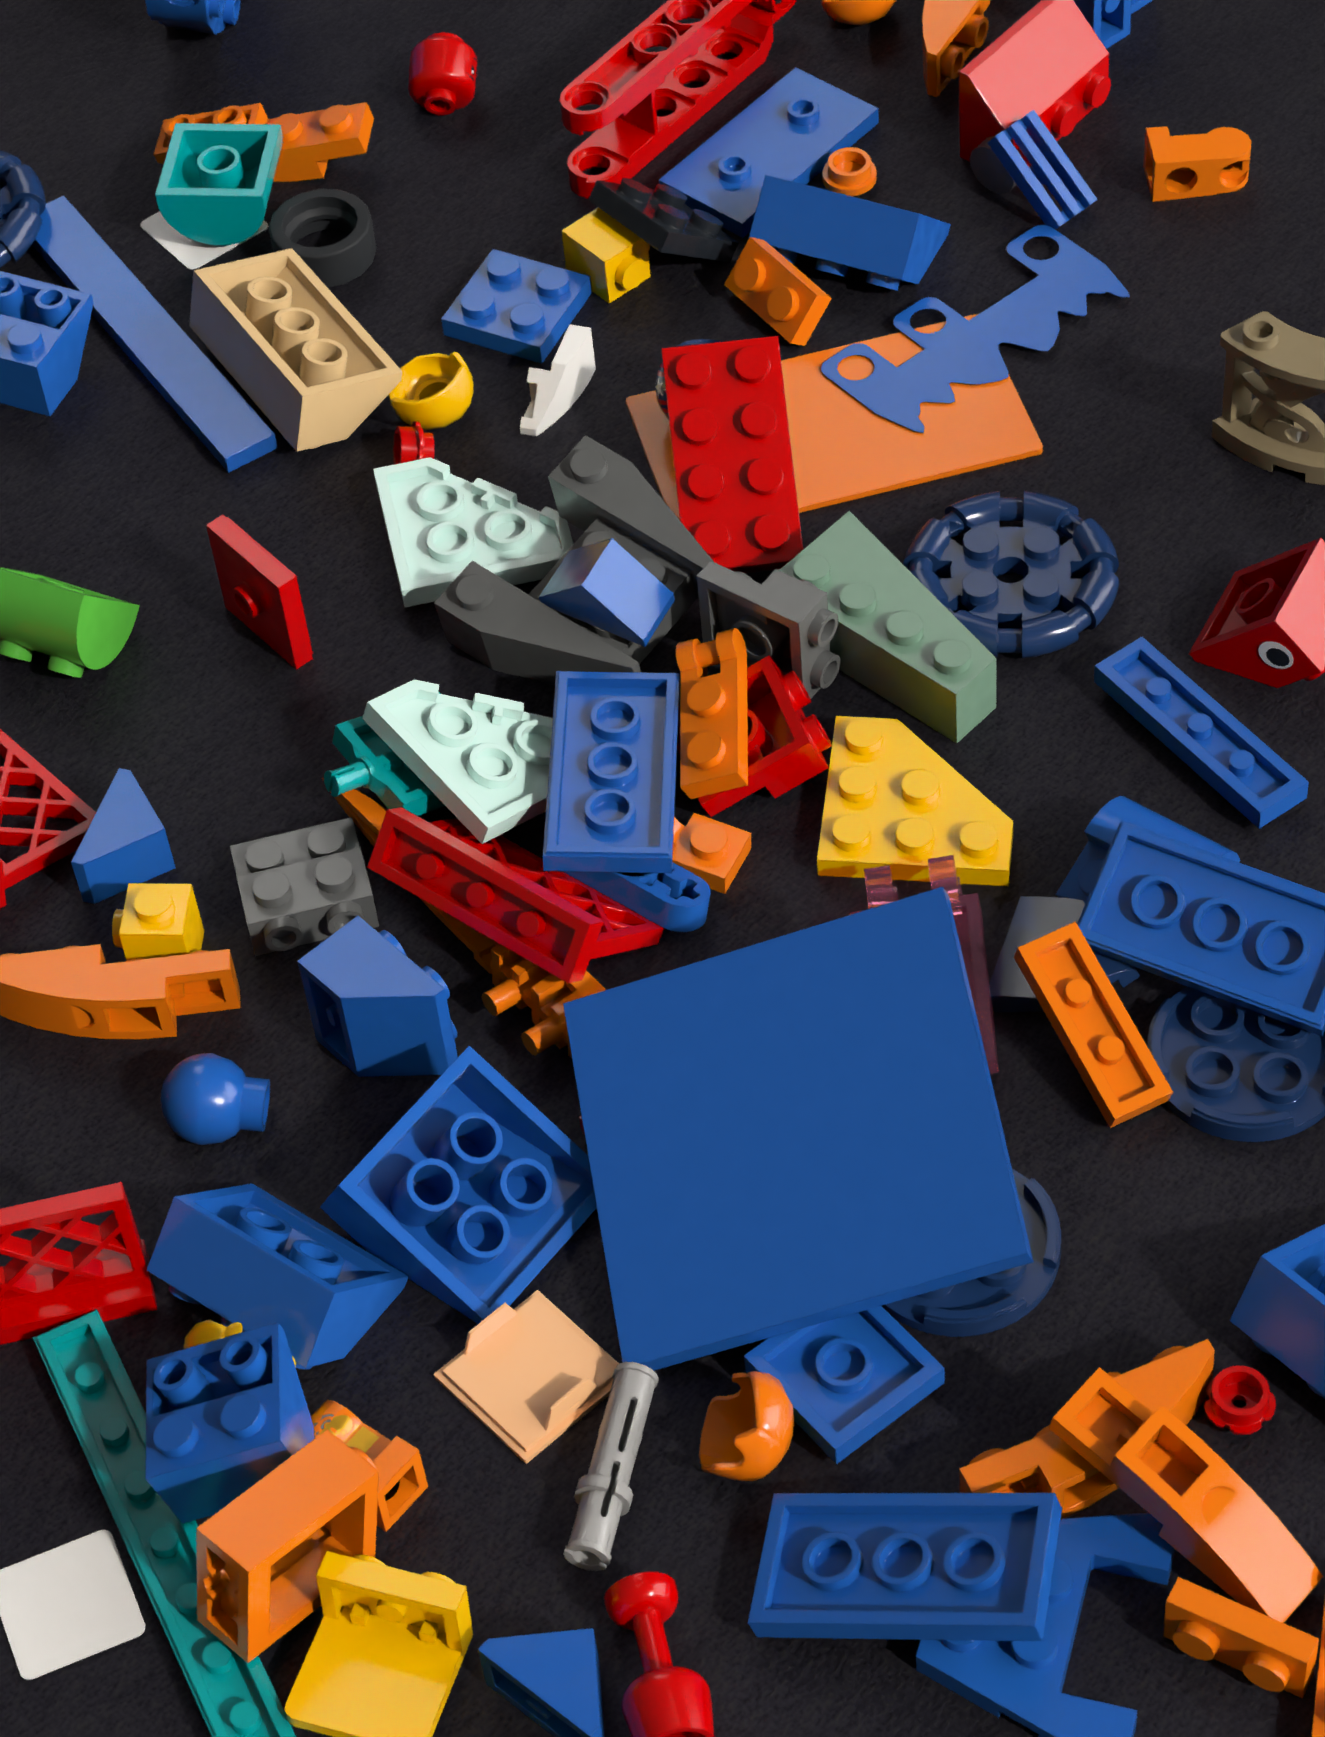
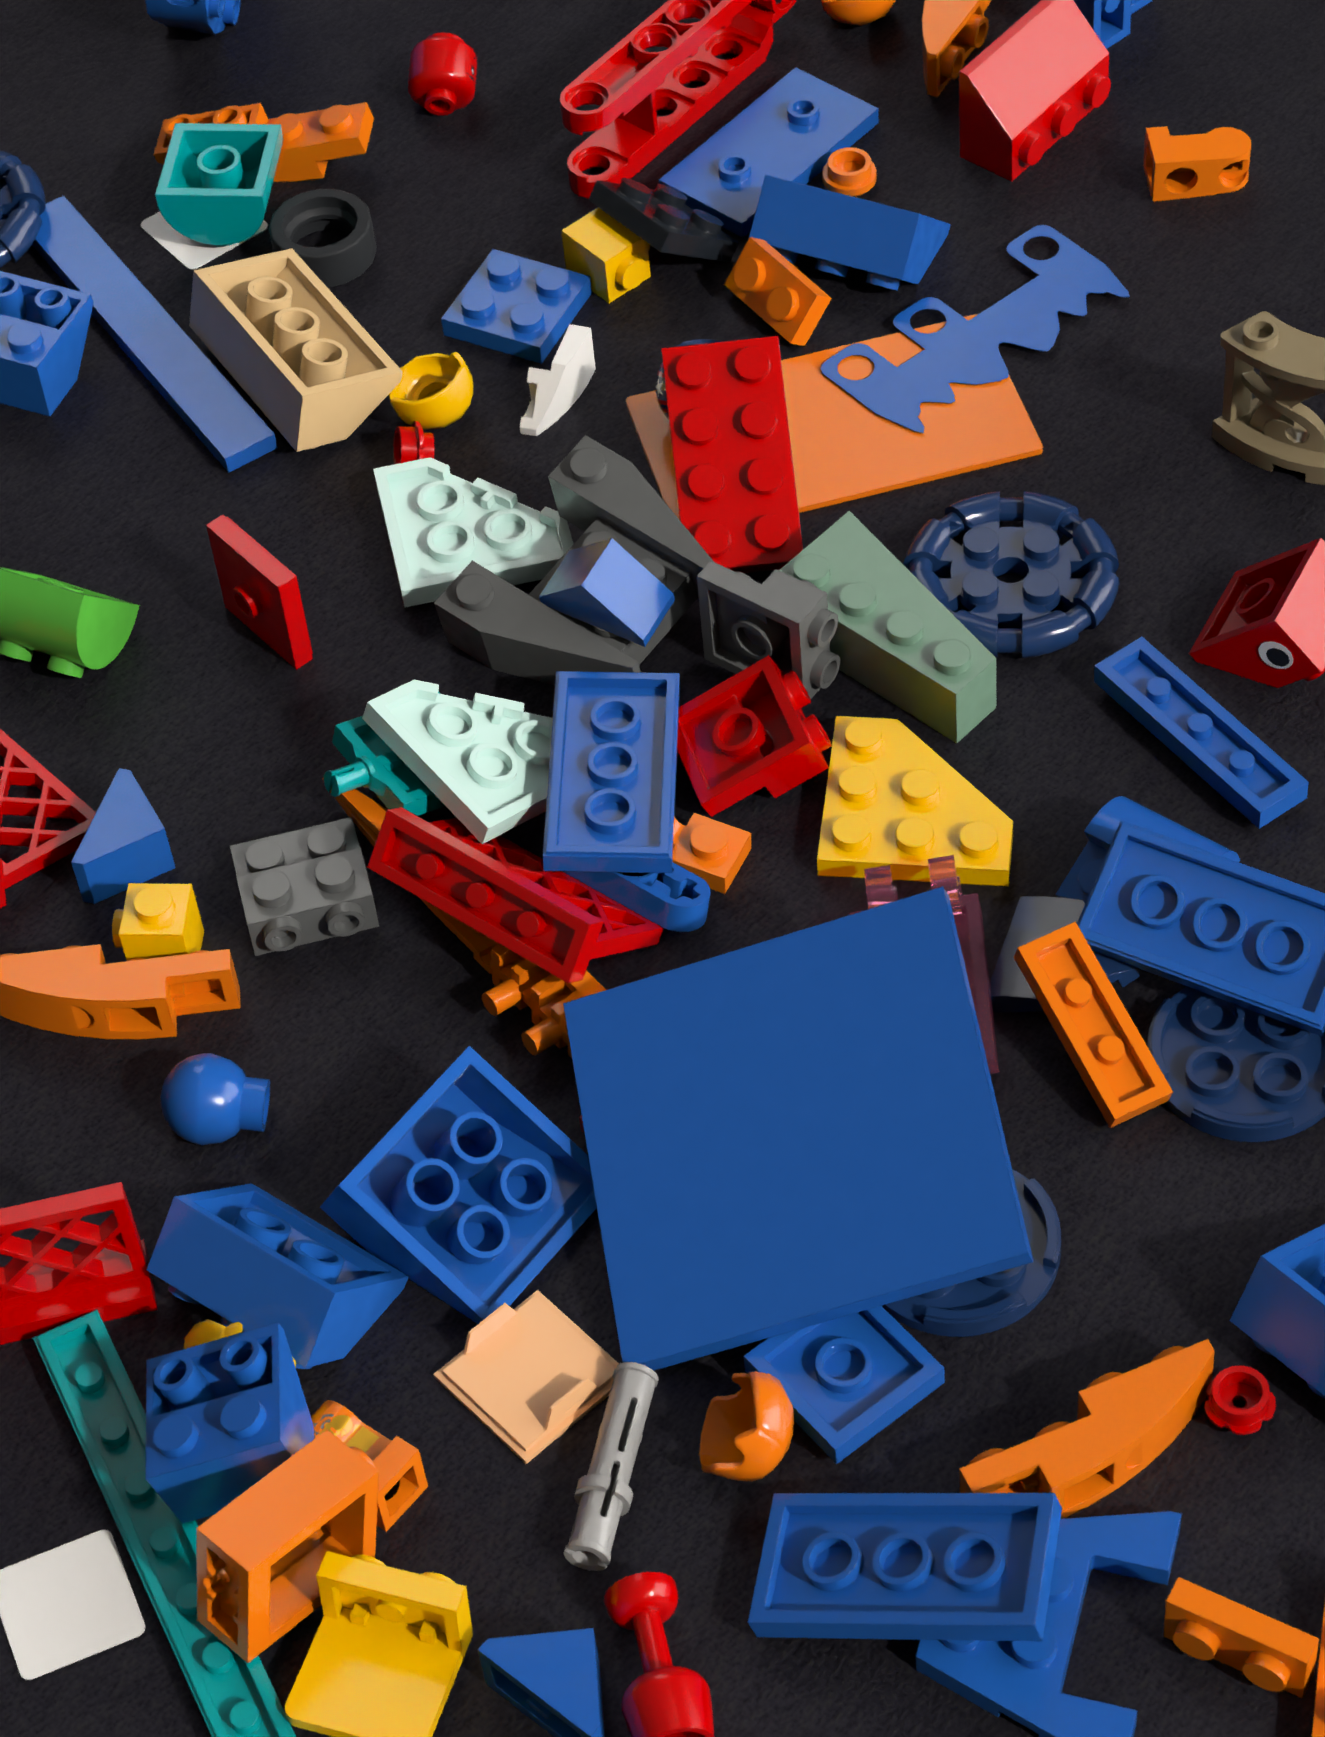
(377, 1005): blue slope -> none
(713, 714): orange plate -> none
(989, 169): flat silver tile -> none
(1048, 167): blue tile -> none
(1192, 1492): orange slope -> none

